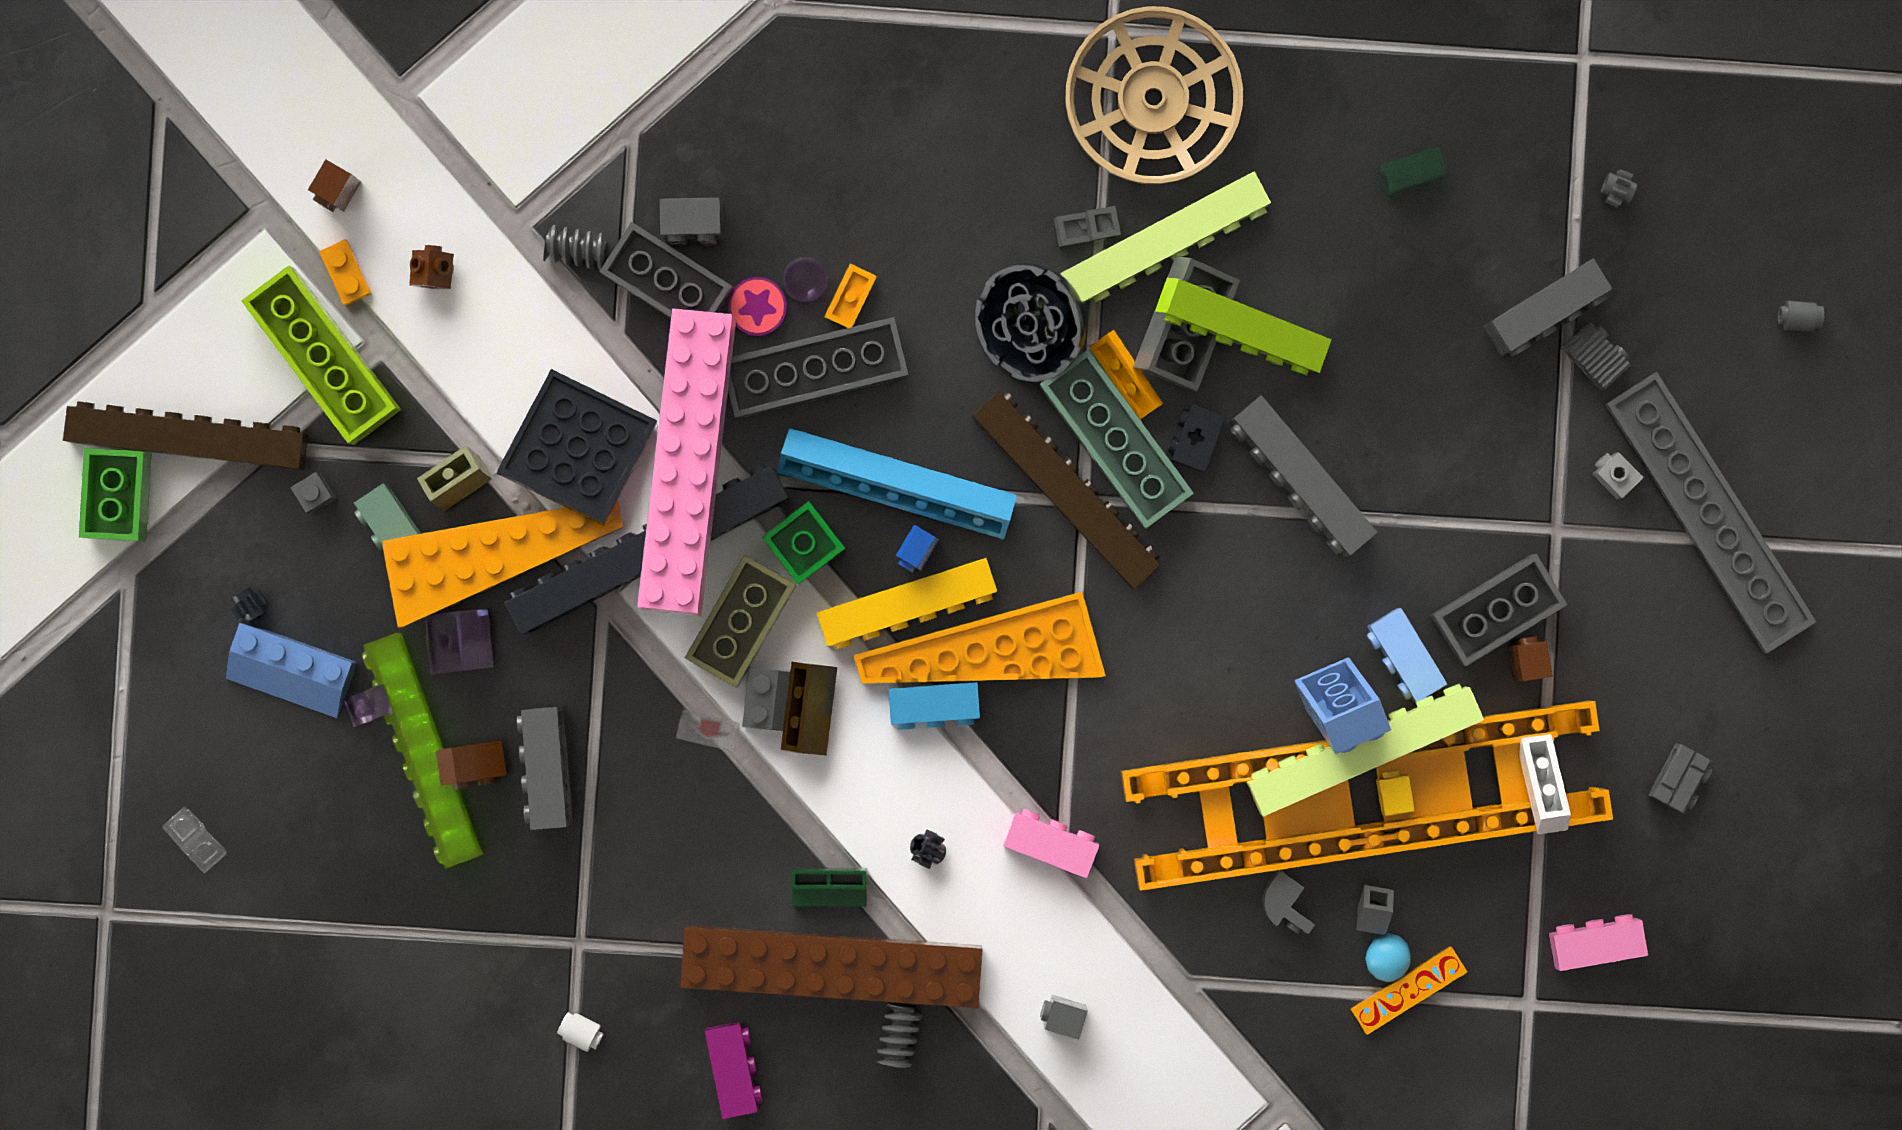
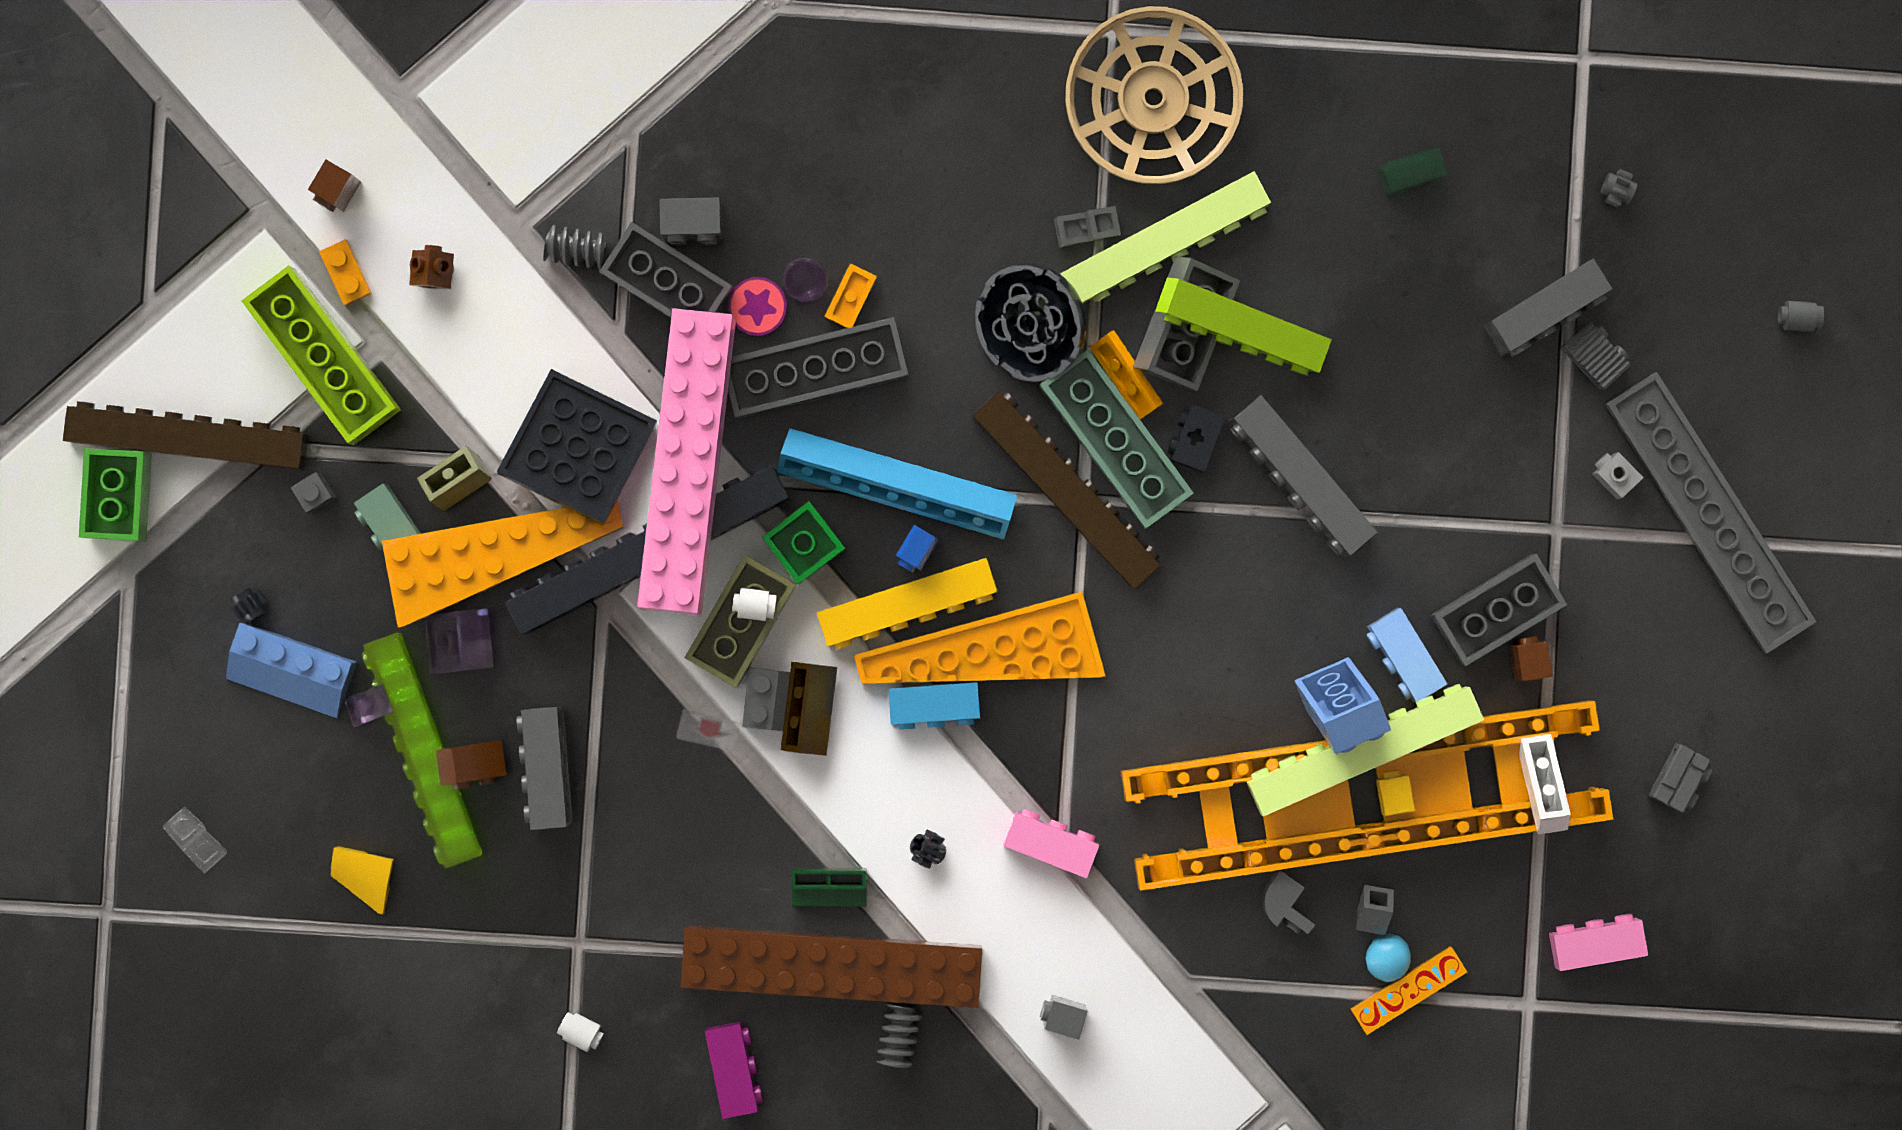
(363, 875): none -> yellow slope
(754, 604): none -> white brick

